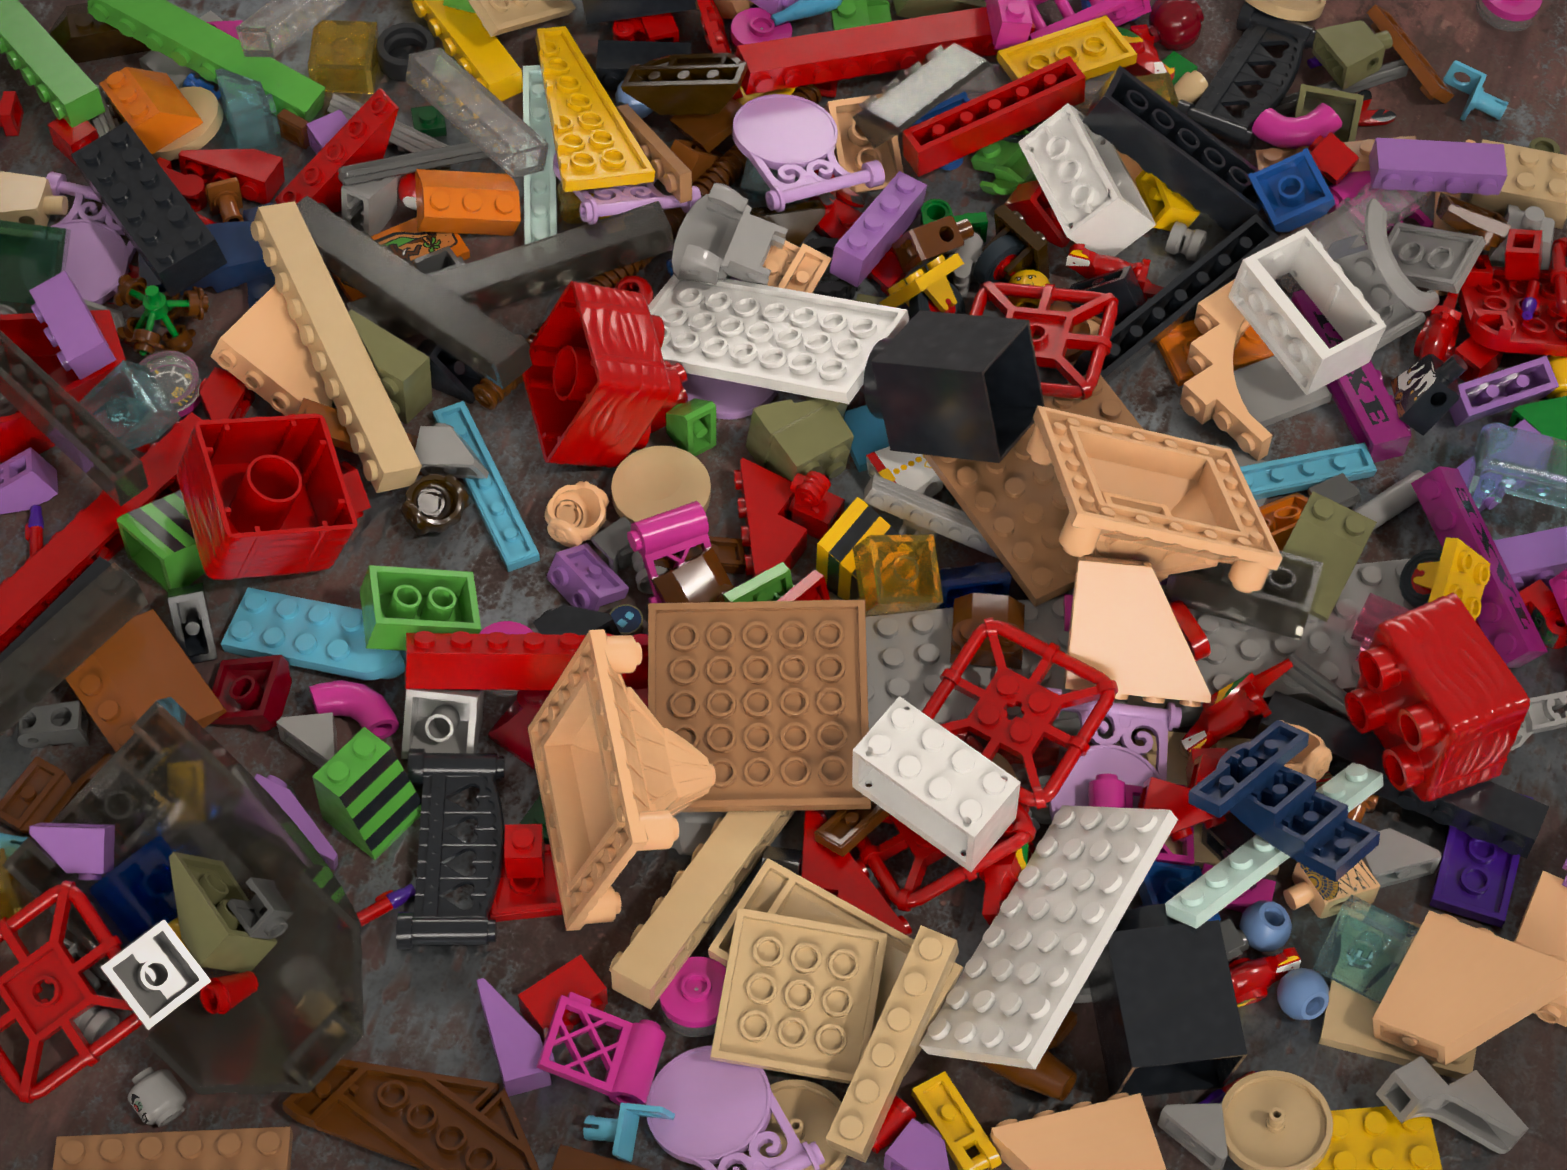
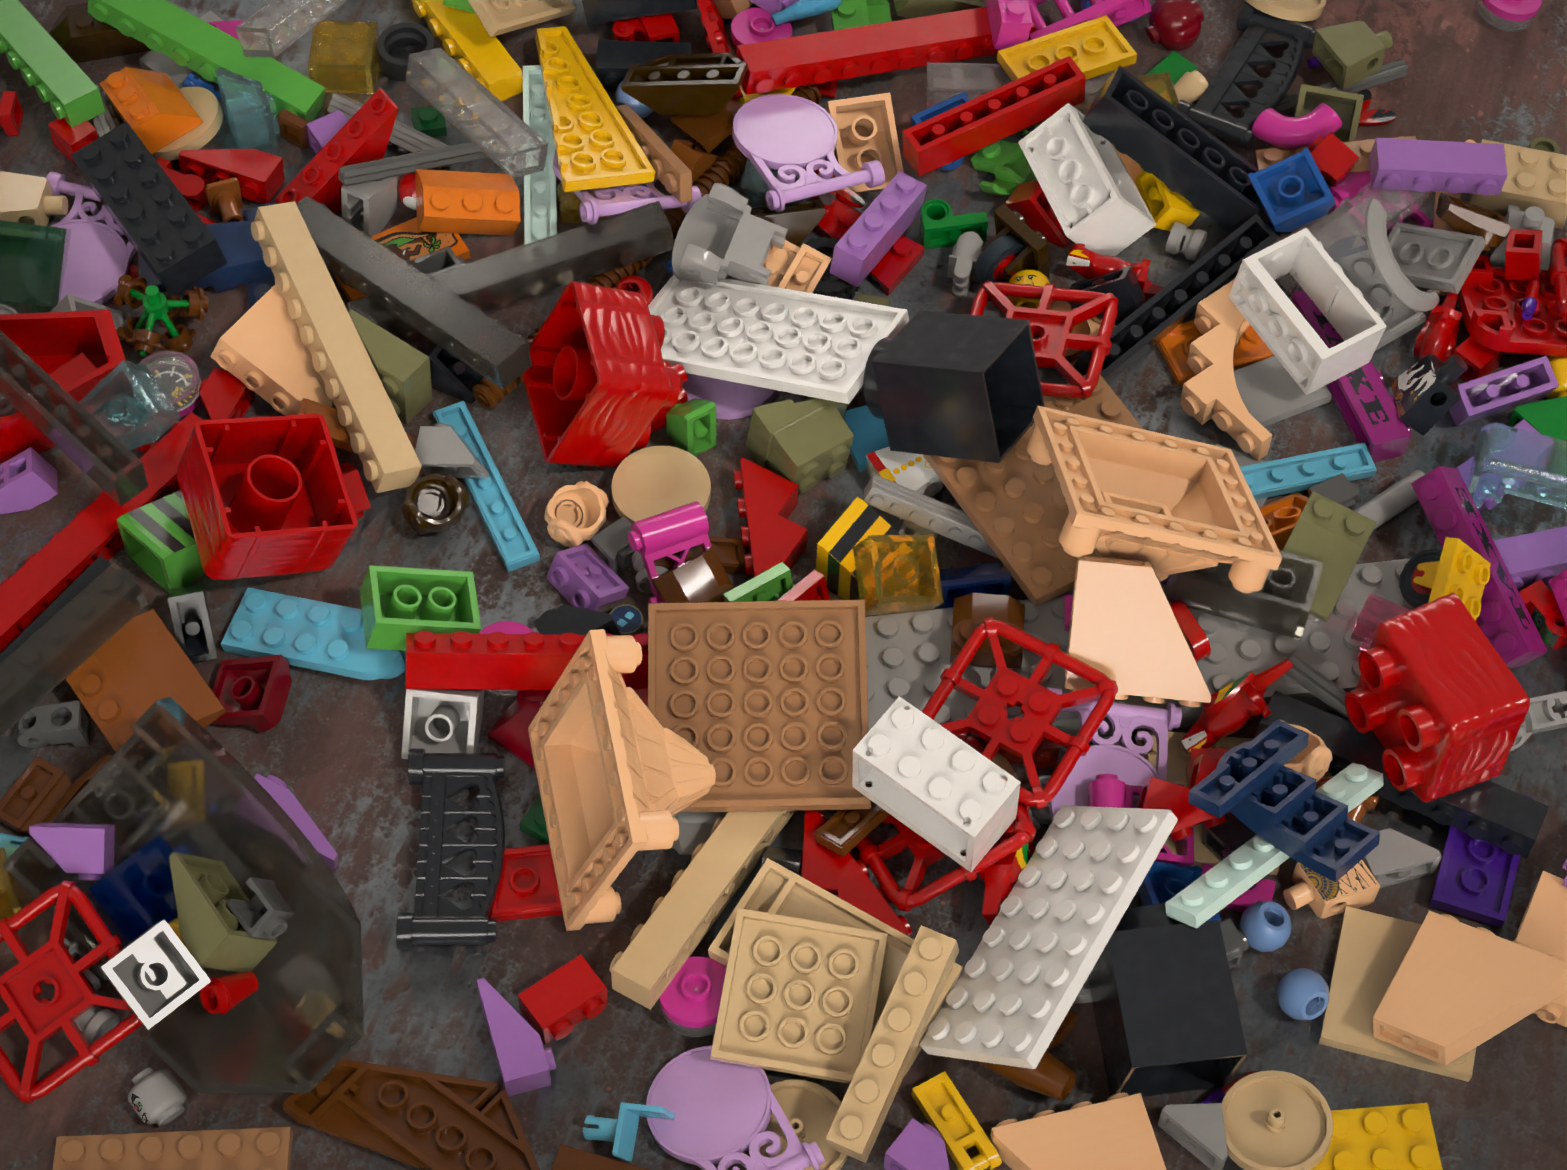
(34, 530): red piece -> none
(70, 326): medium lavender brick -> none
(310, 736): light grey slope -> none
(357, 702): dark pink cylinder -> none
(367, 794): bright green slope -> none
(384, 903): red piece -> none
(524, 851): red brick -> none
(633, 1055): dark pink piece -> none
(813, 504): red brick -> none
(896, 1120): red cone -> none
(918, 92): clear smoke slope -> none
(929, 289): yellow plate -> none
(931, 240): reddish brown torso -> none
(1147, 55): red animal -> none
(1254, 977): red animal -> none
(1365, 948): clear light blue slope -> none
(1432, 84): dark orange plate -> none
(1465, 1105): light grey arch -> none
(1477, 97): medium azure bracket -> none

